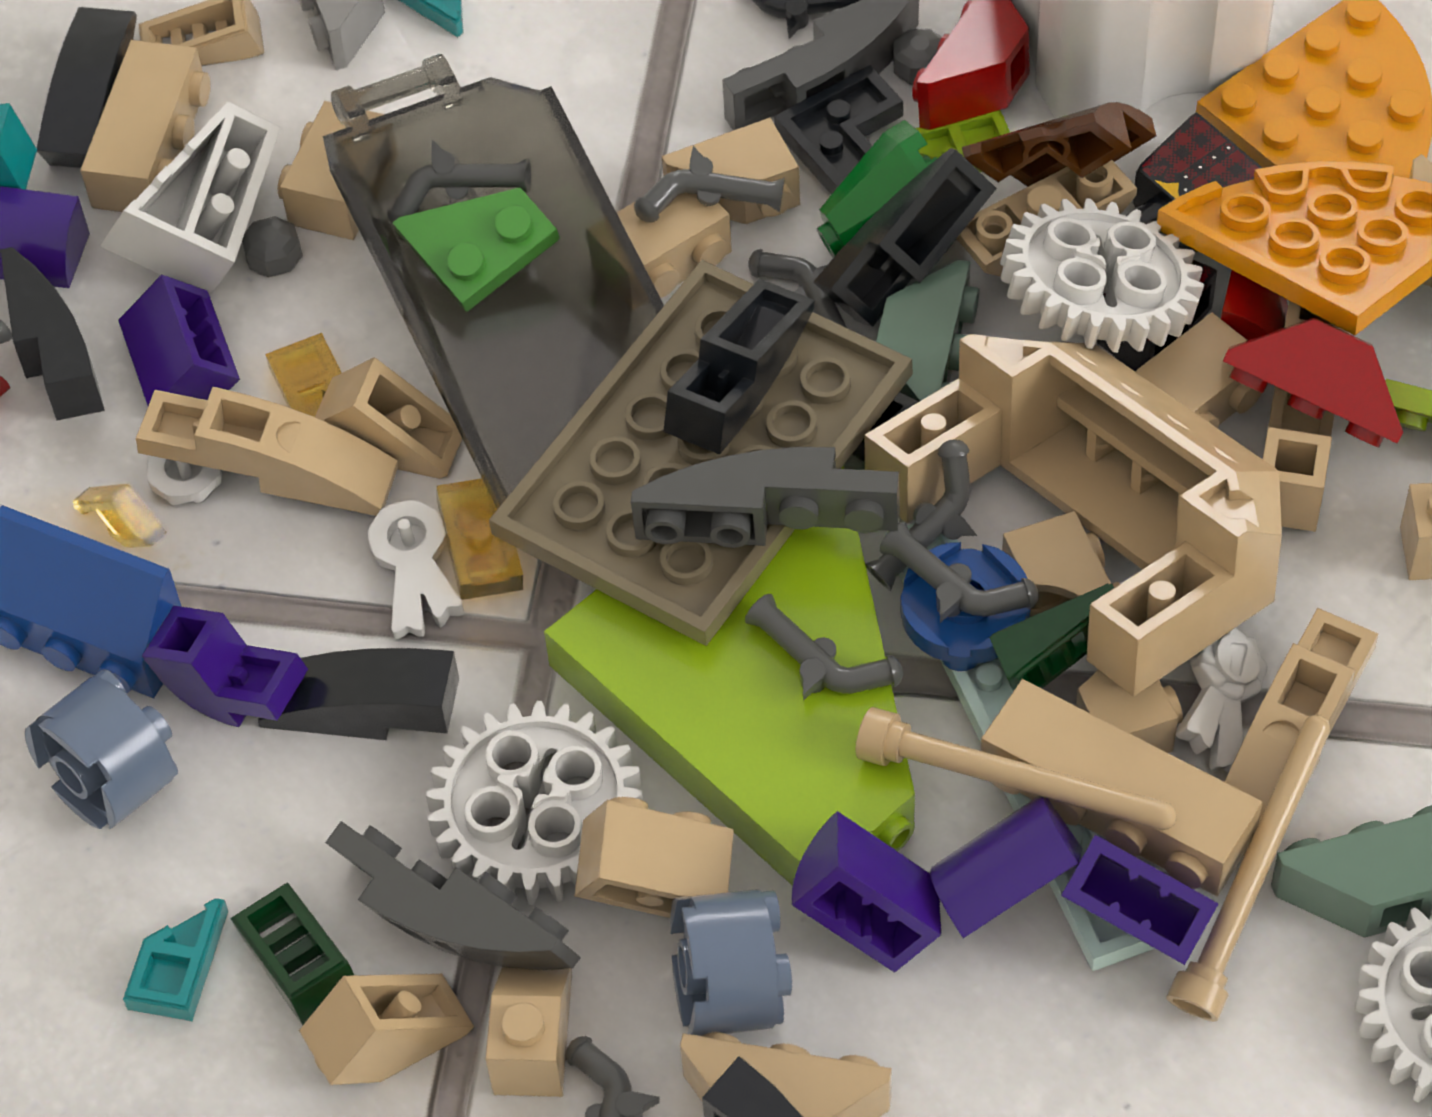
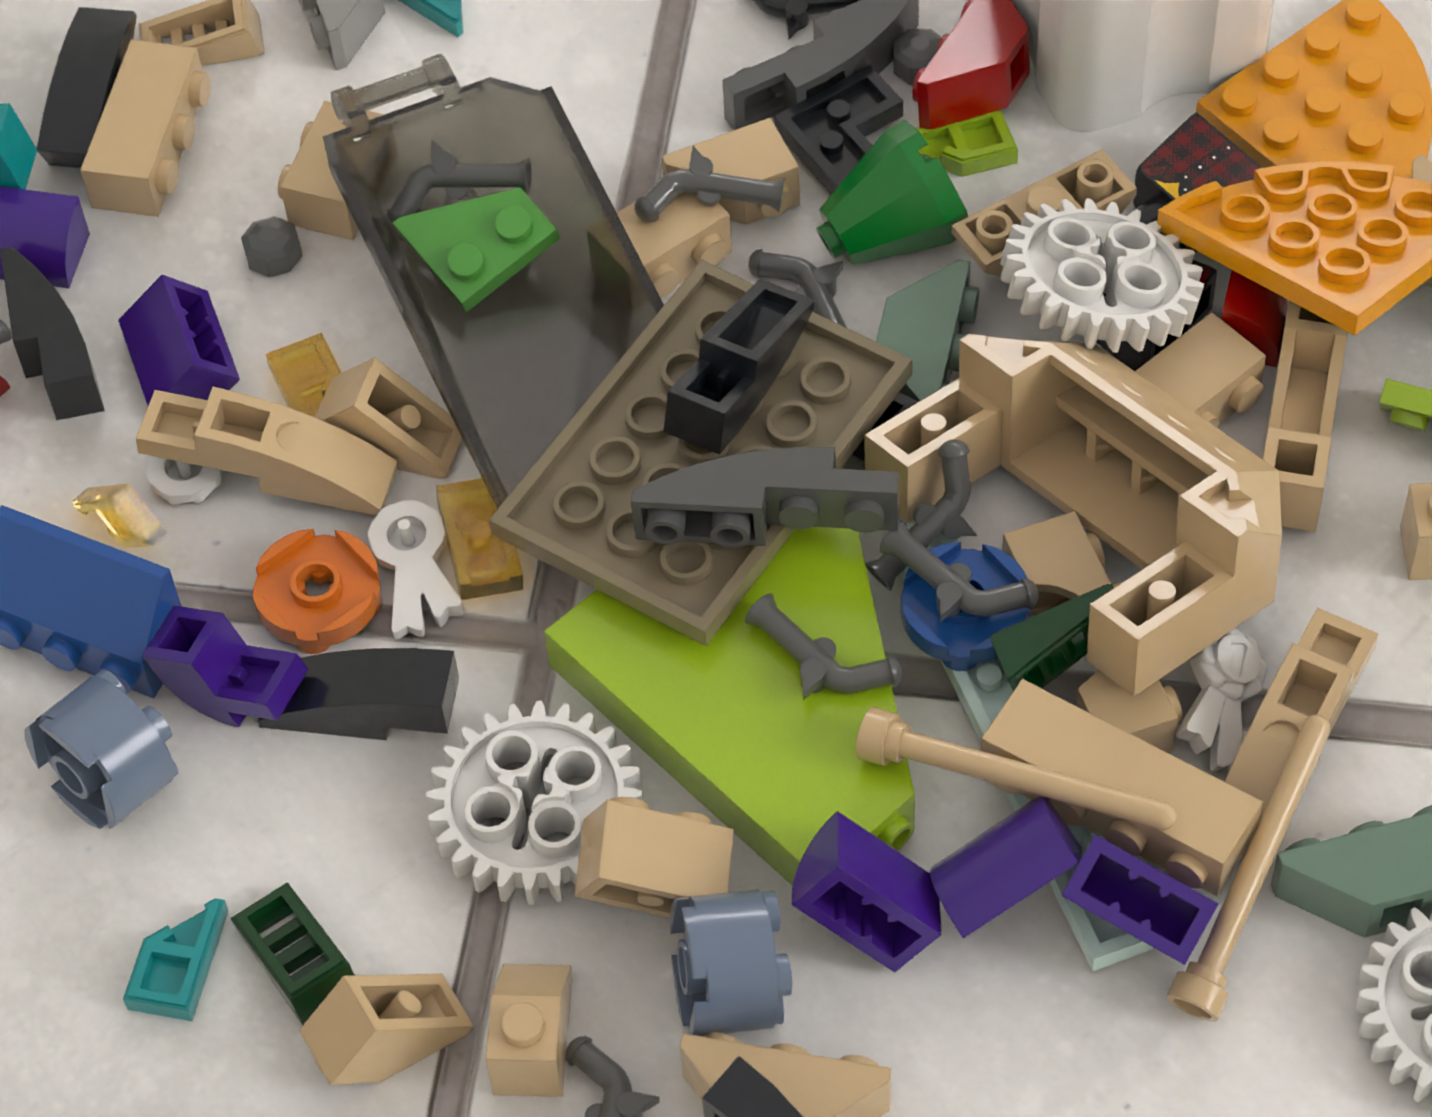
(200, 203): white wedge -> none
(324, 619): none -> orange plate
(453, 912): dark grey slope -> none
(905, 237): black slope -> none
(1073, 141): reddish brown slope -> none
(1323, 373): red slope -> none

